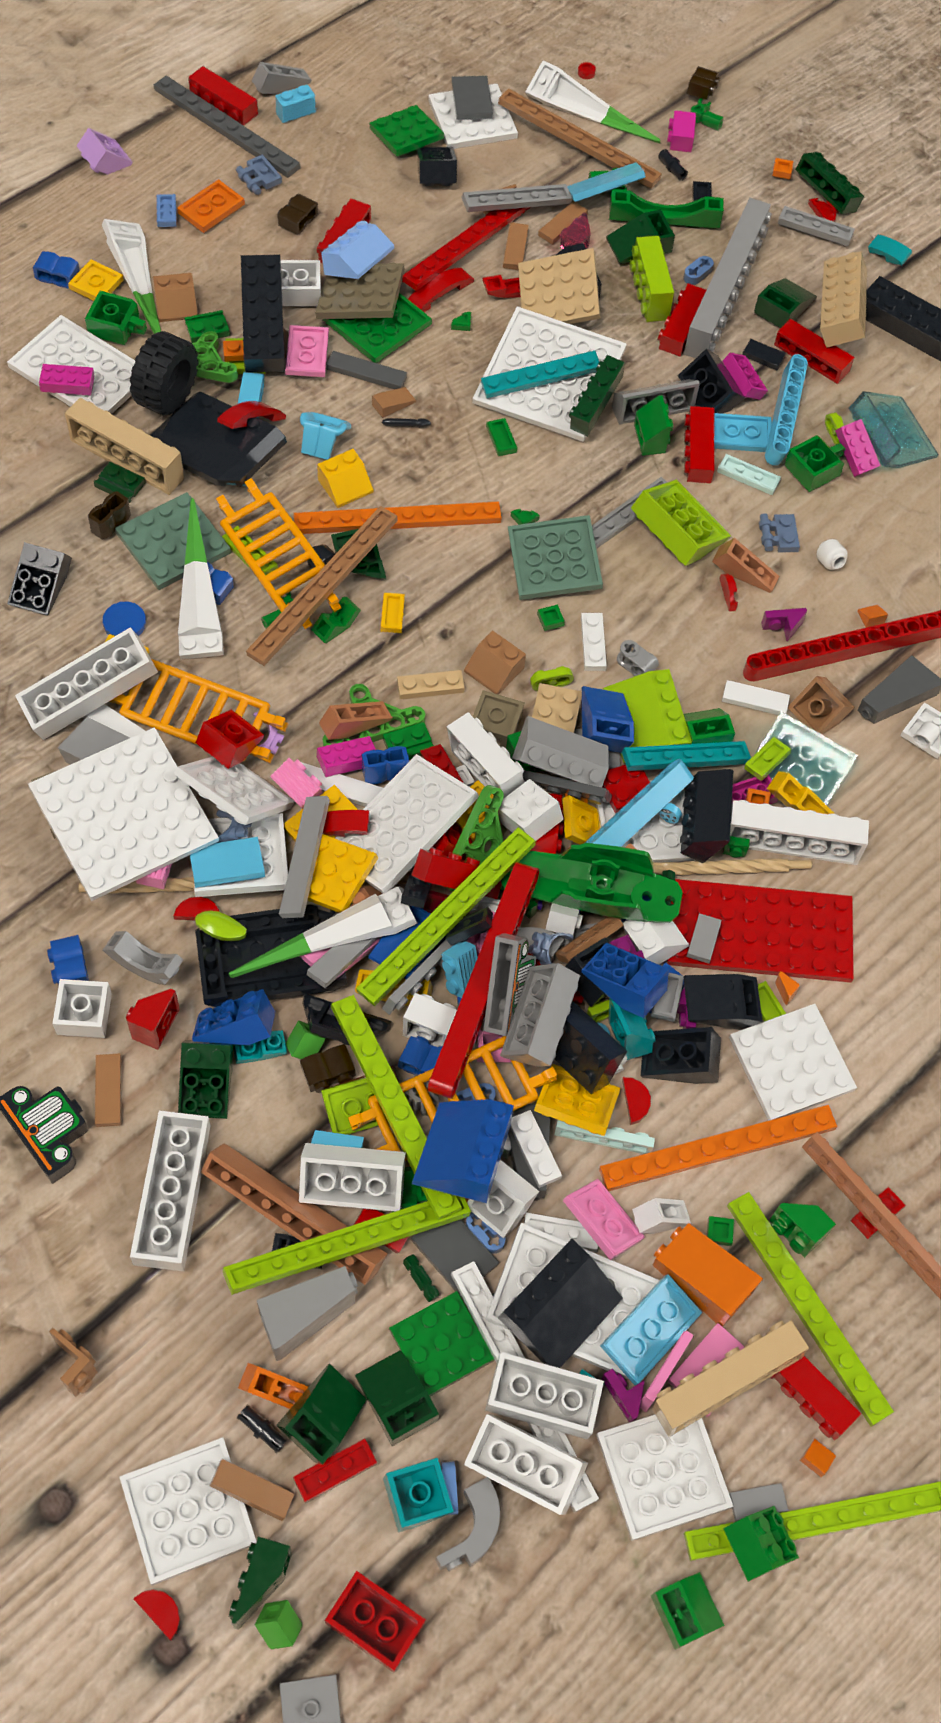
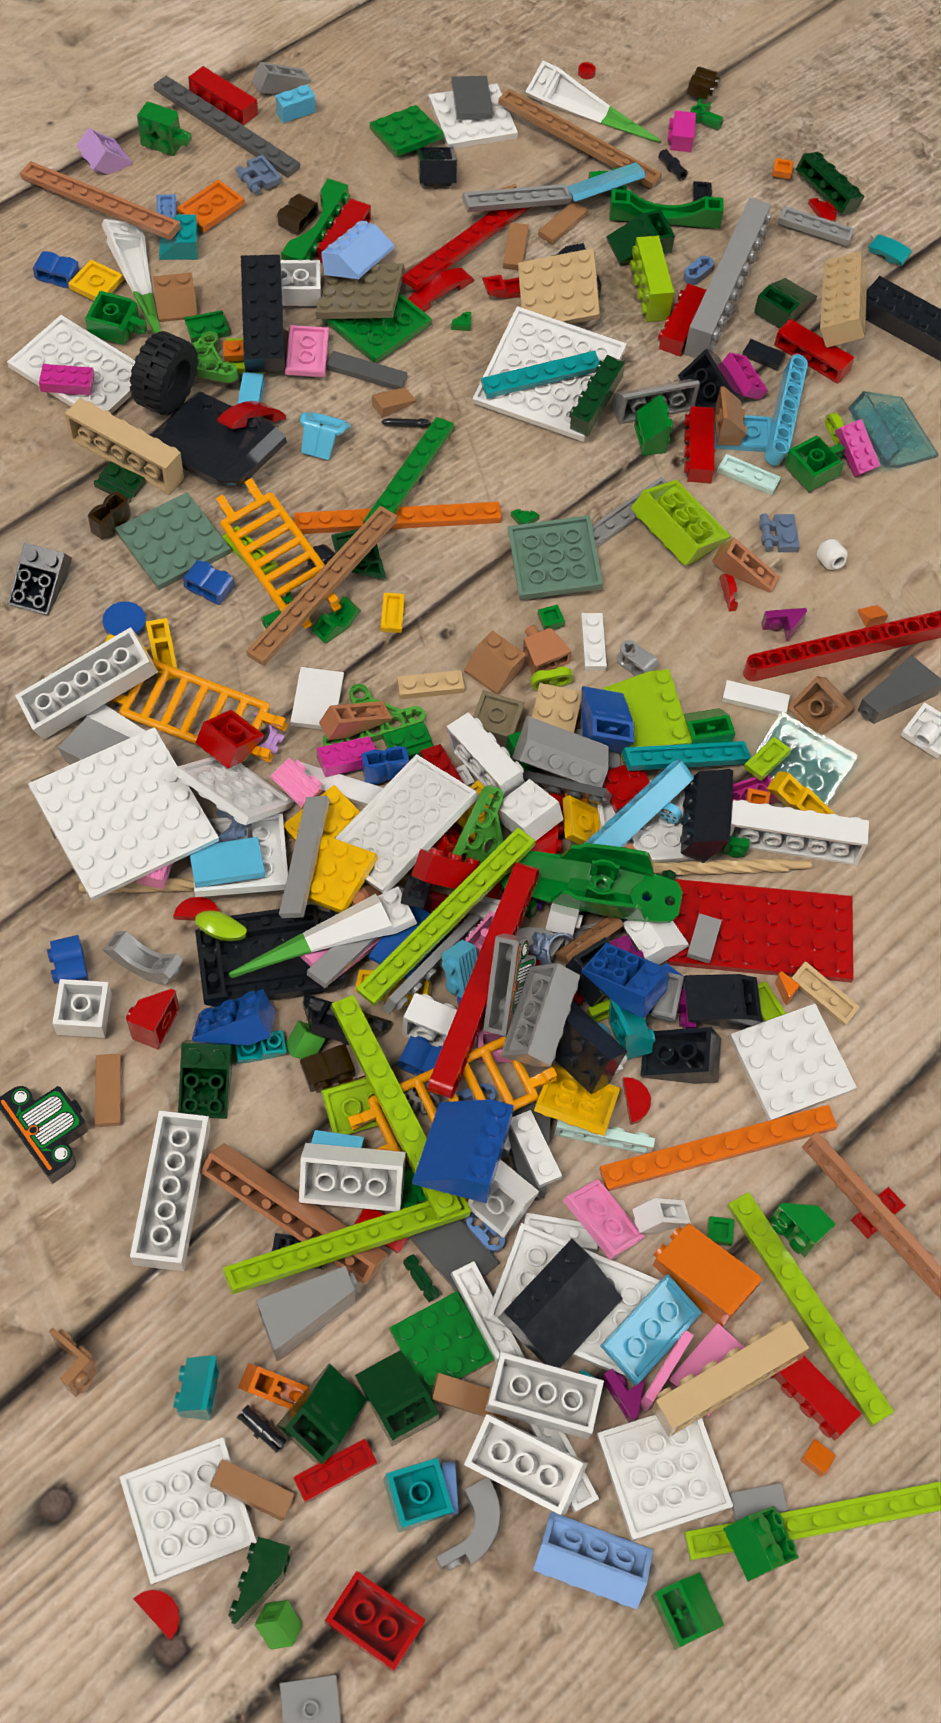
(100, 200): none -> nougat plate
(161, 129): none -> green hinge
(161, 643): none -> yellow slope
(184, 243): none -> teal slope
(198, 1387): none -> teal slope
(199, 620): white plate -> none
(314, 695): none -> white tile
(332, 197): none -> green arch
(344, 478): yellow slope -> none
(346, 821): red slope -> none
(414, 466): none -> green plate
(461, 1395): none -> medium nougat tile
(470, 925): black plate -> none
(501, 437): green tile -> none
(544, 650): none -> nougat torso
(576, 233): clear pink slope -> none
(593, 1560): none -> light blue slope
(729, 419): none -> medium nougat slope
(825, 994): none -> tan plate

